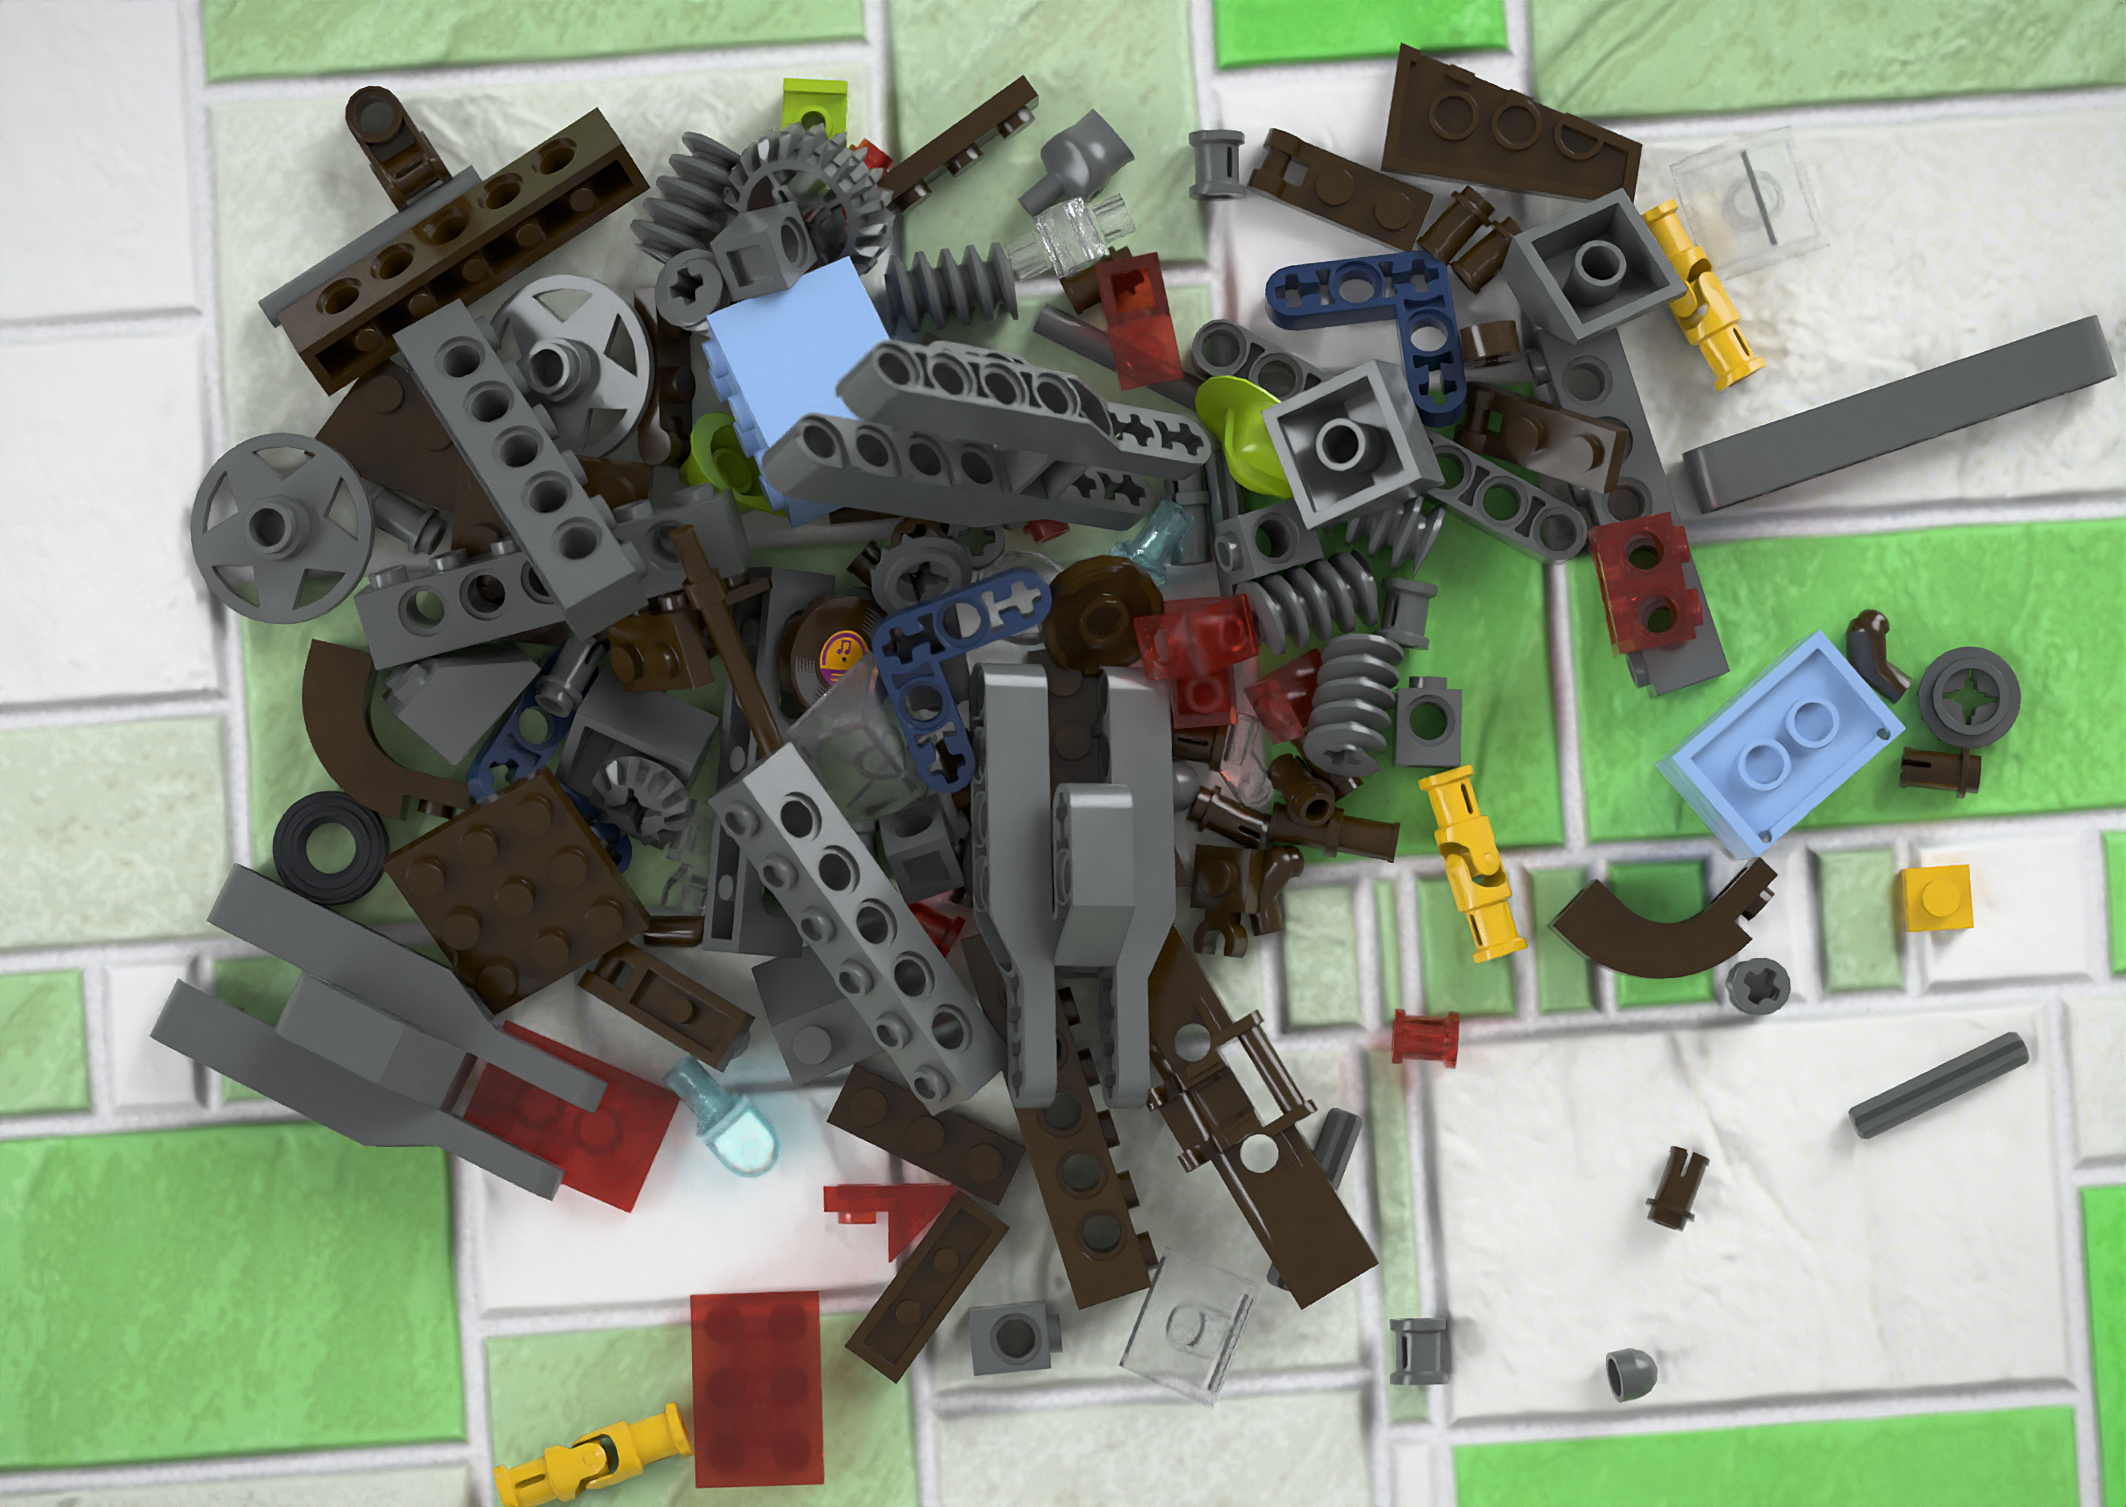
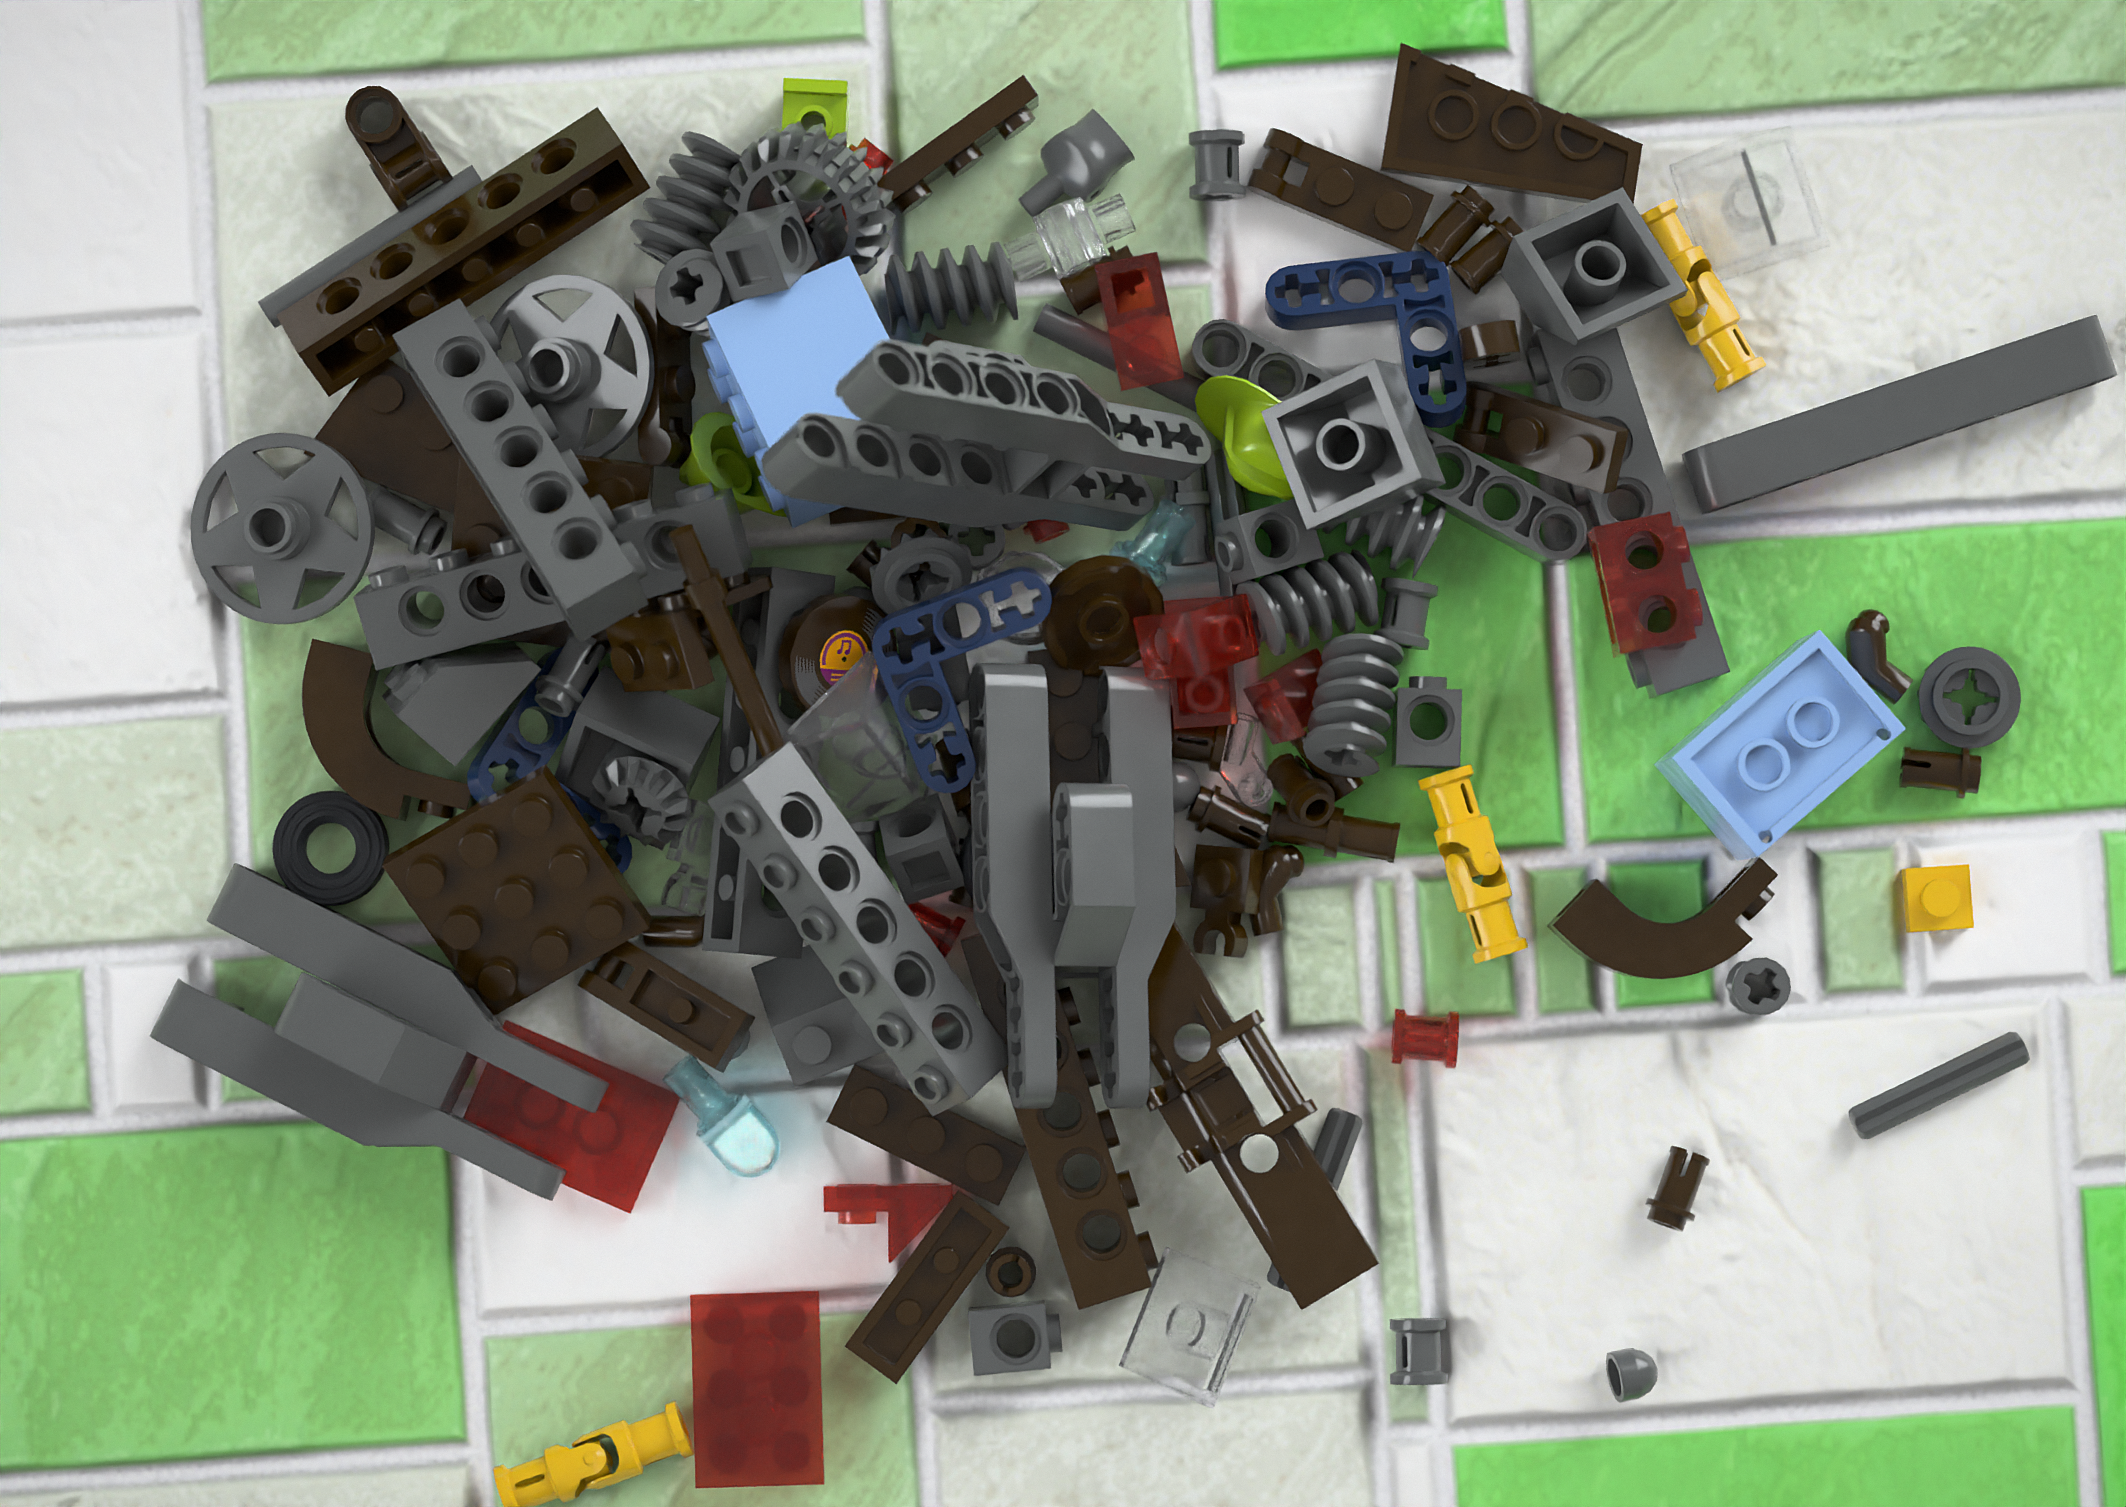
(1006, 1255): none -> dark brown pin

